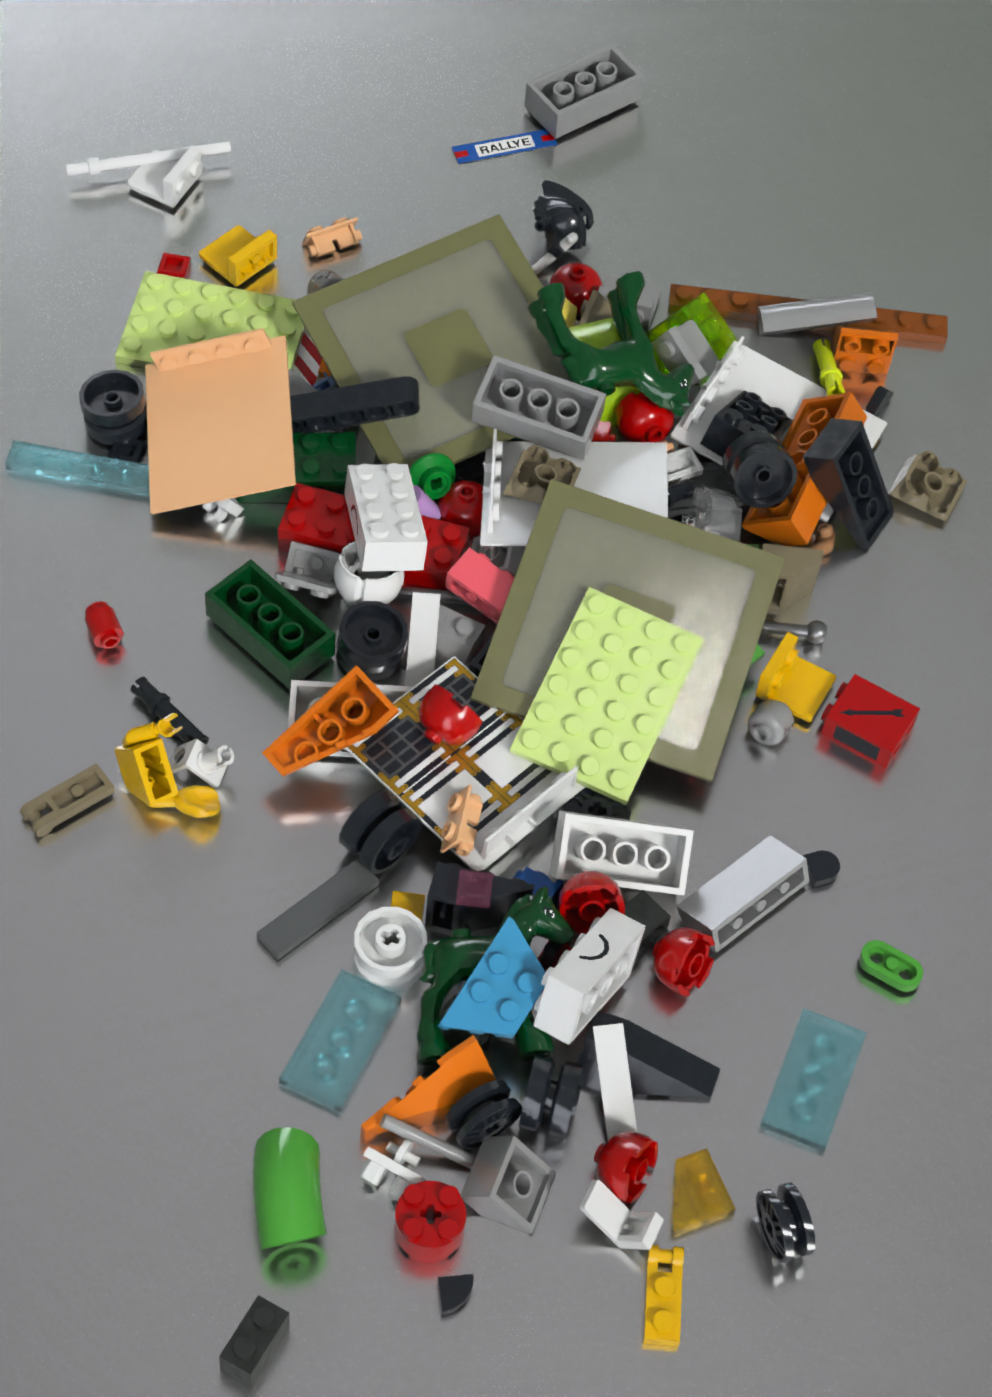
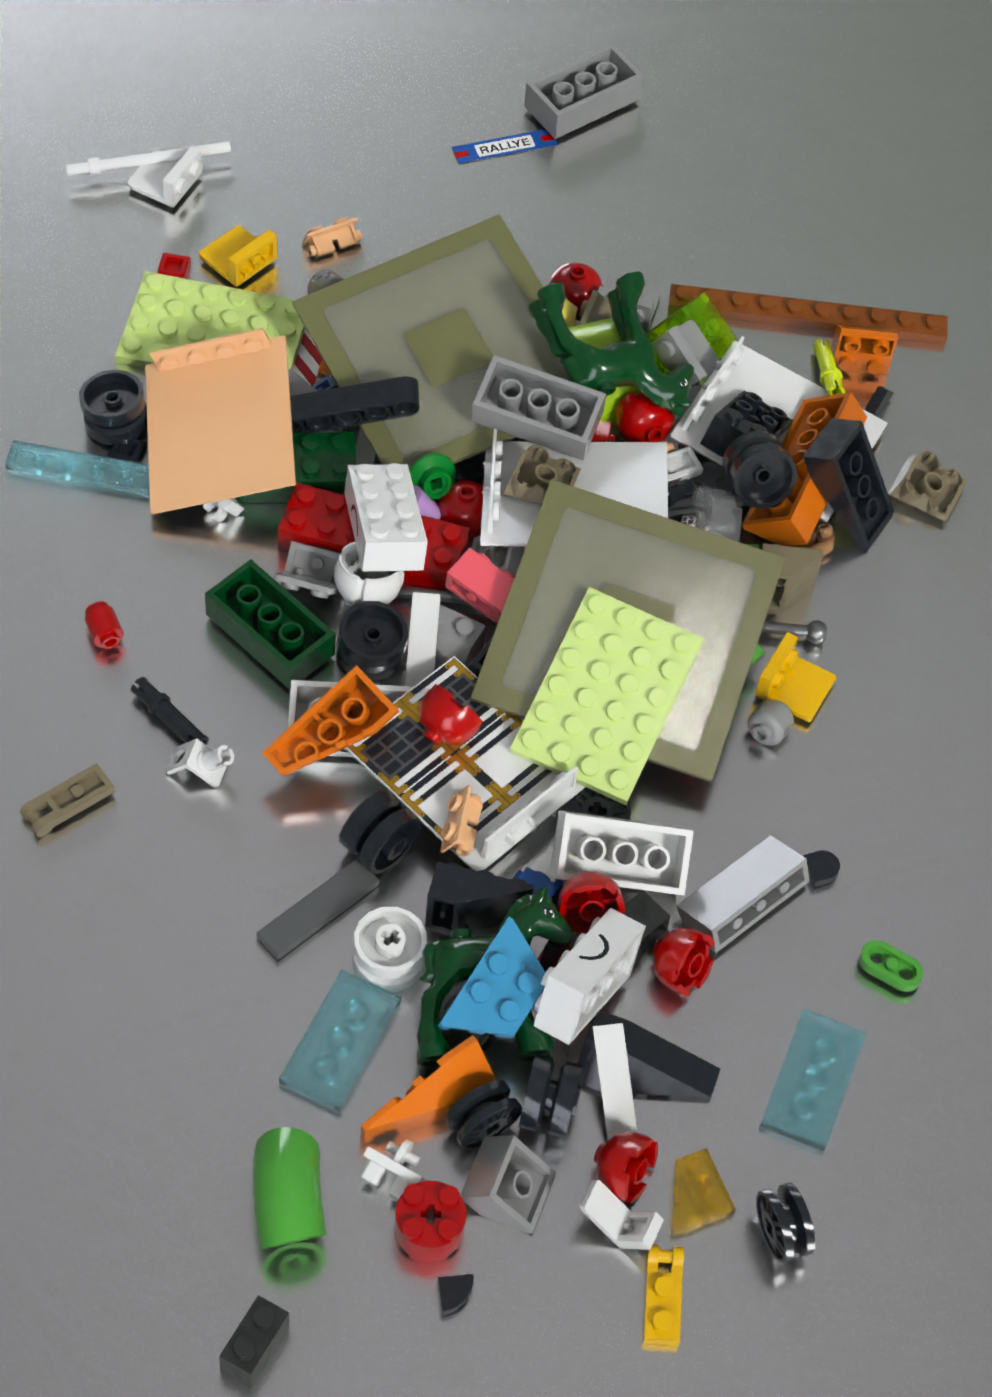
(149, 774): yellow torso -> none
(409, 901): yellow tile -> none
(427, 1141): light grey bar -> none
(474, 889): clear pink tile -> none
(562, 220): black helmet -> none
(816, 313): light grey brick -> none
(869, 720): red brick -> none

